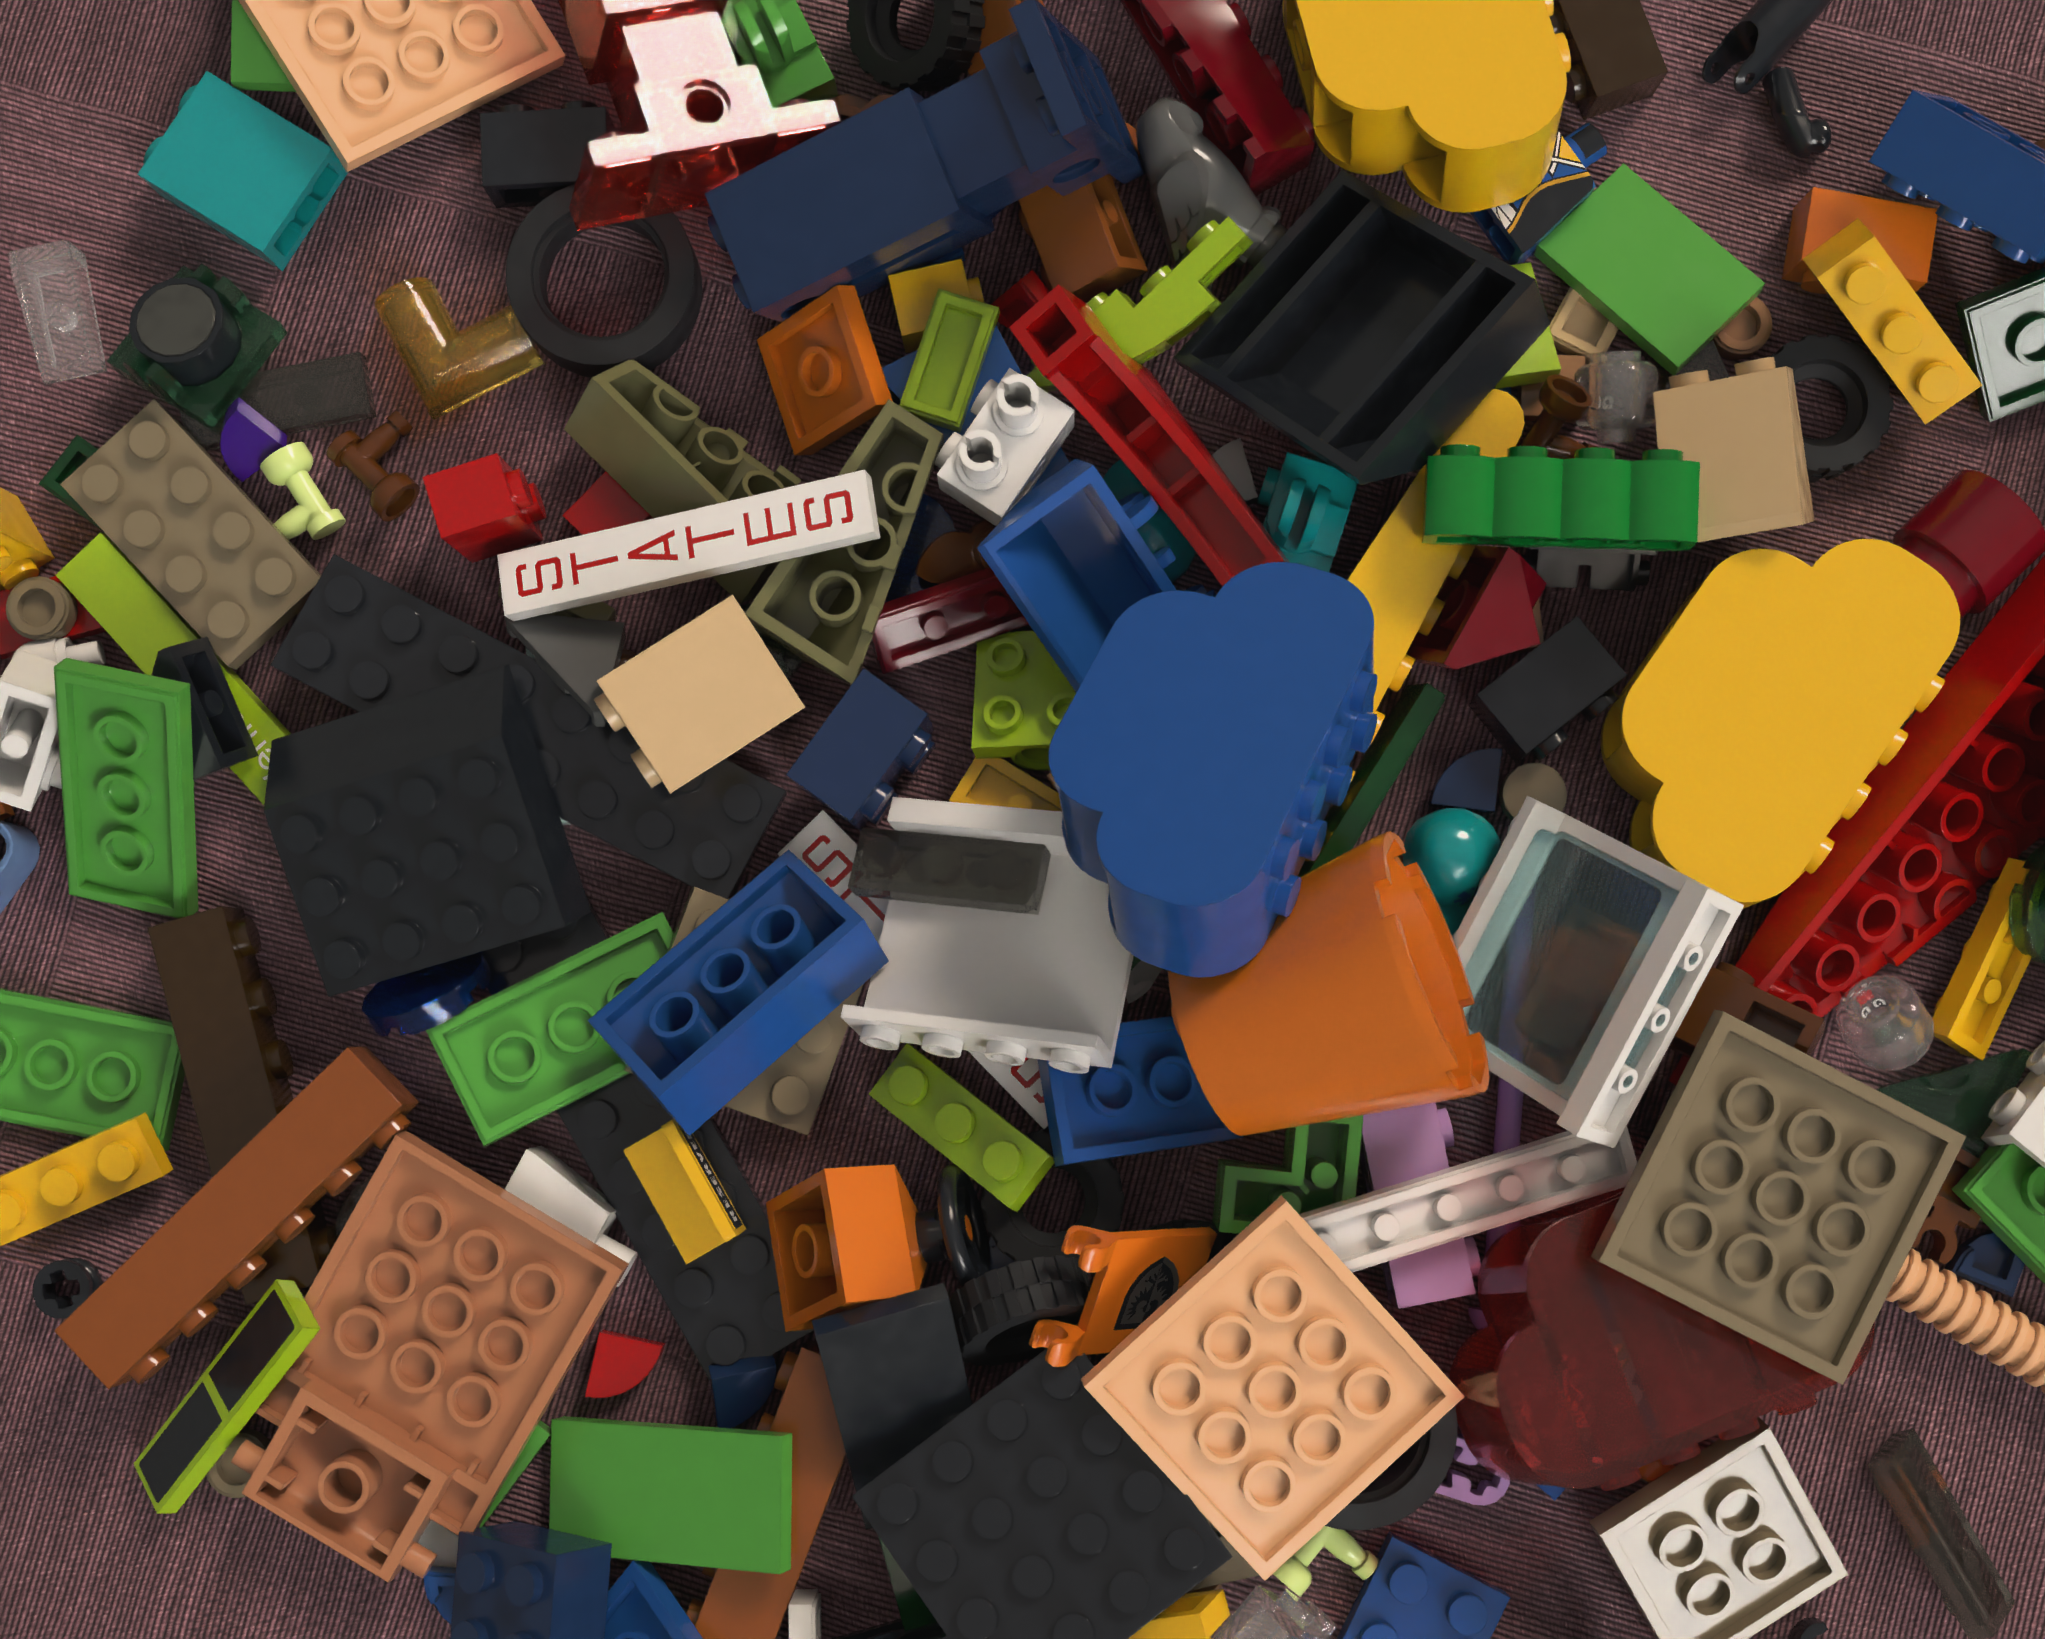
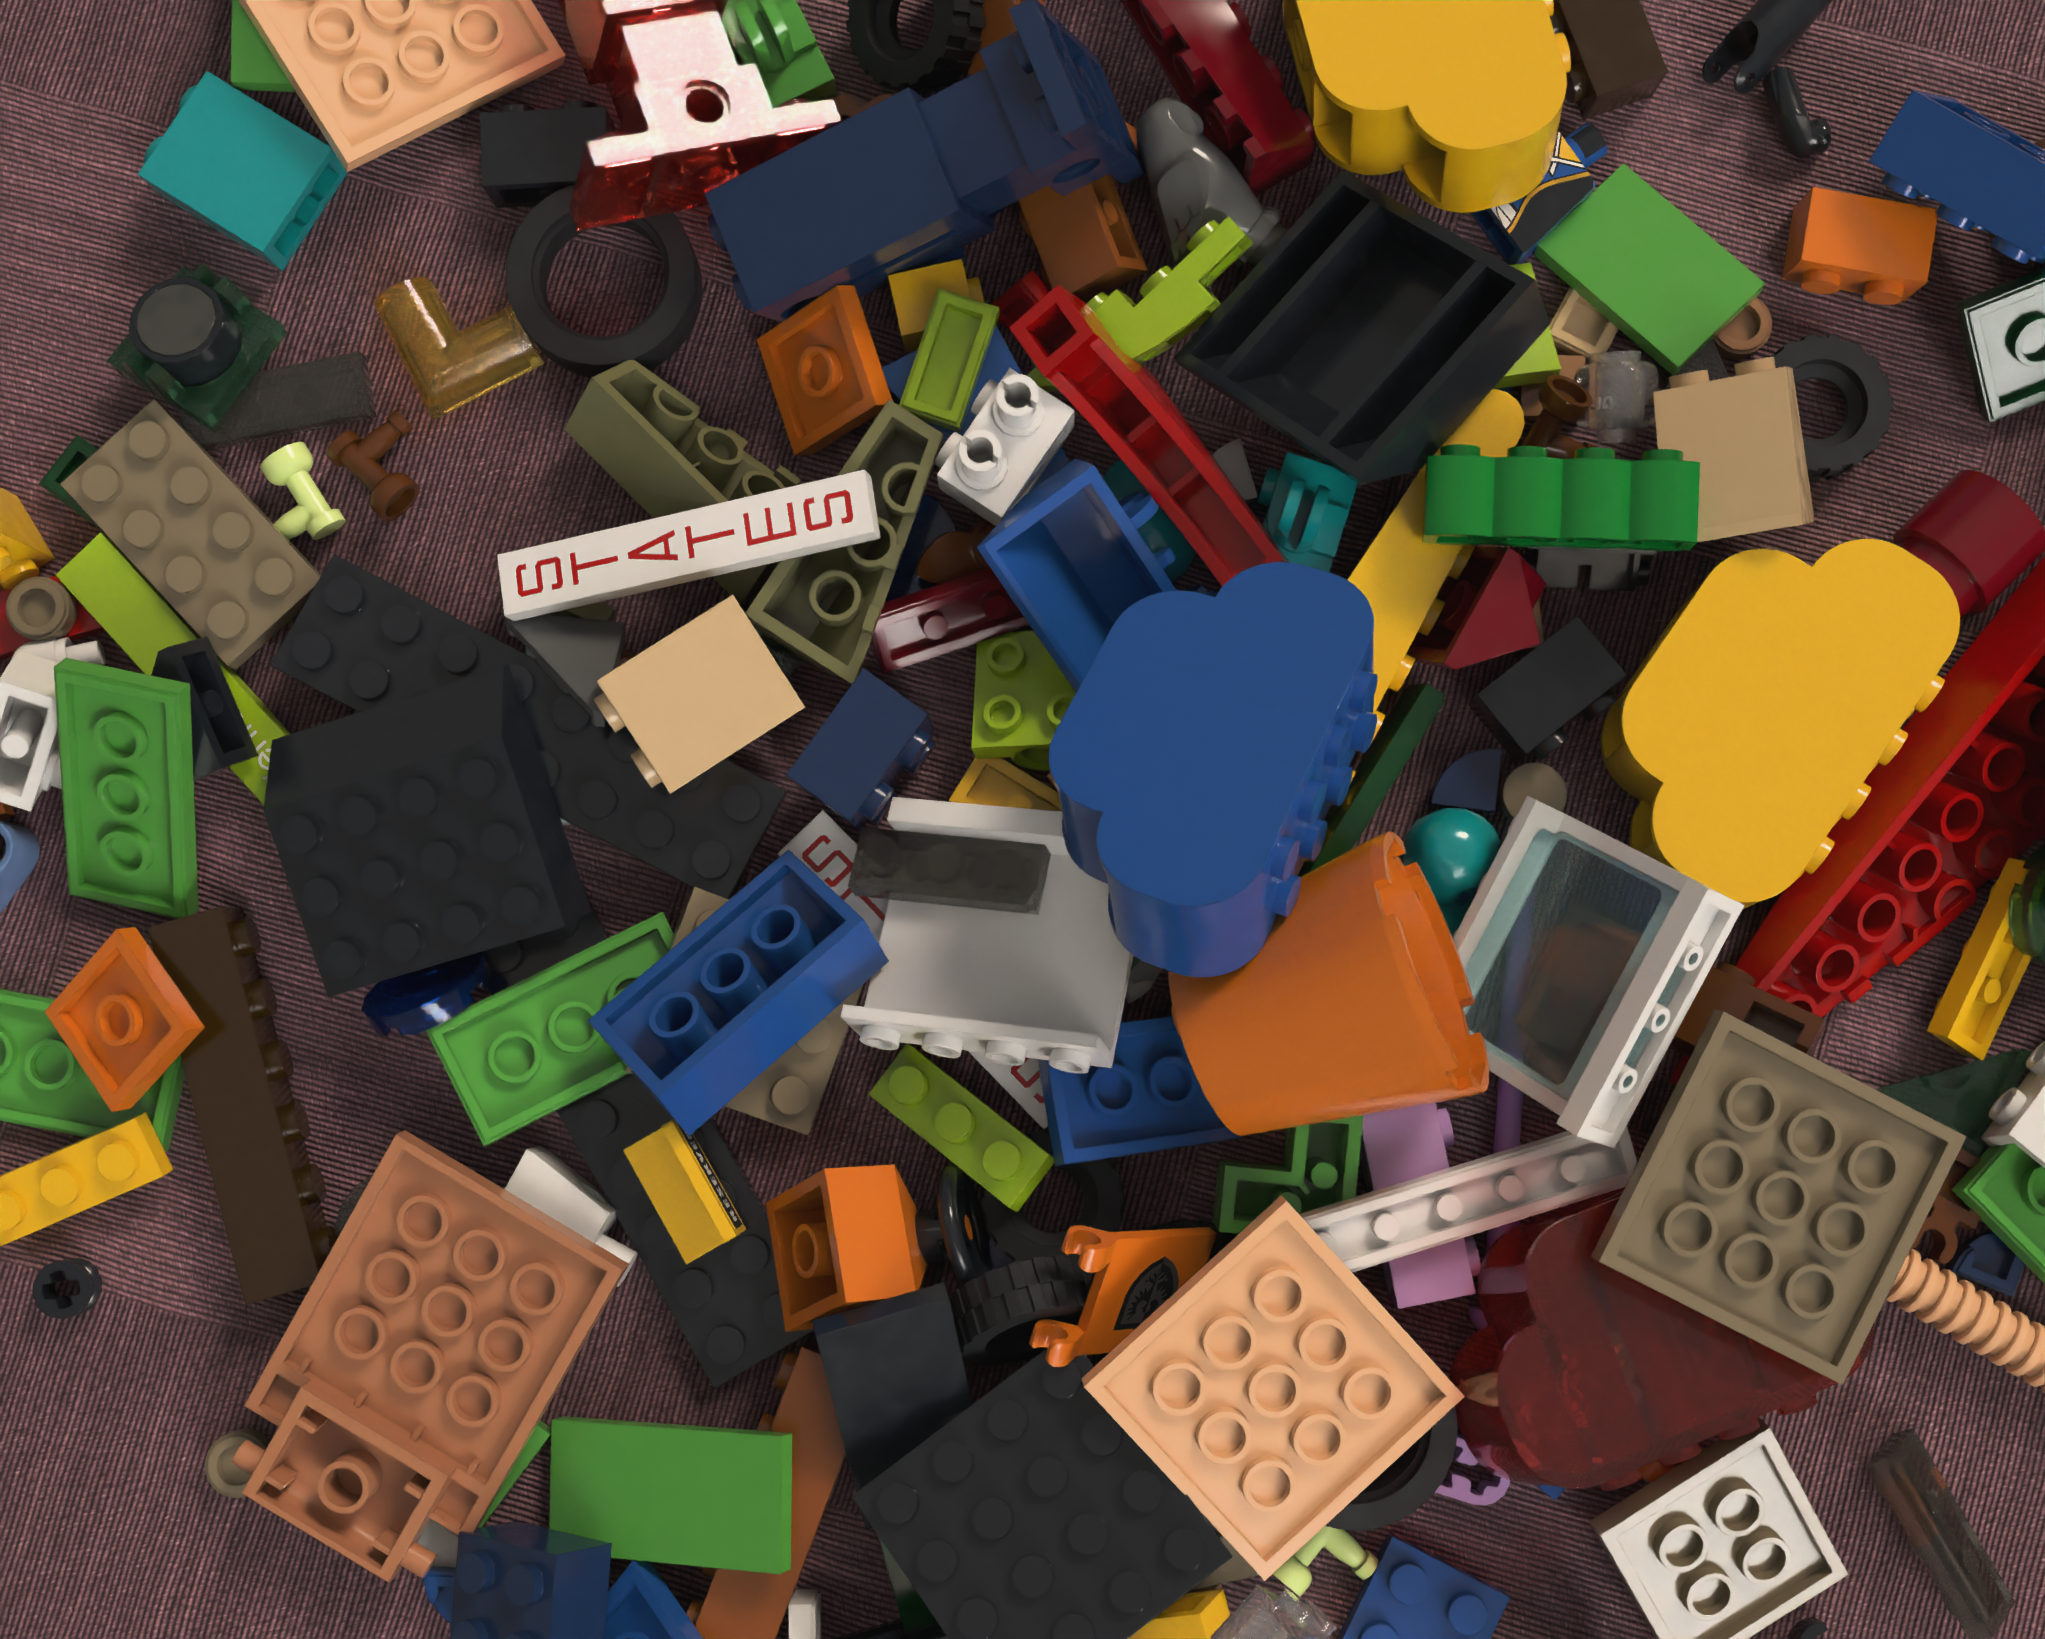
(58, 310): clear slope -> none
(124, 1019): none -> orange plate
(226, 1396): tile -> none
(237, 1218): dark orange brick -> none
(248, 439): dark purple tile -> none
(485, 507): red brick -> none
(604, 507): red tile -> none
(621, 1363): red tile -> none
(741, 1388): dark blue tile -> none
(1885, 1023): clear head -> none
(1892, 321): yellow brick -> none

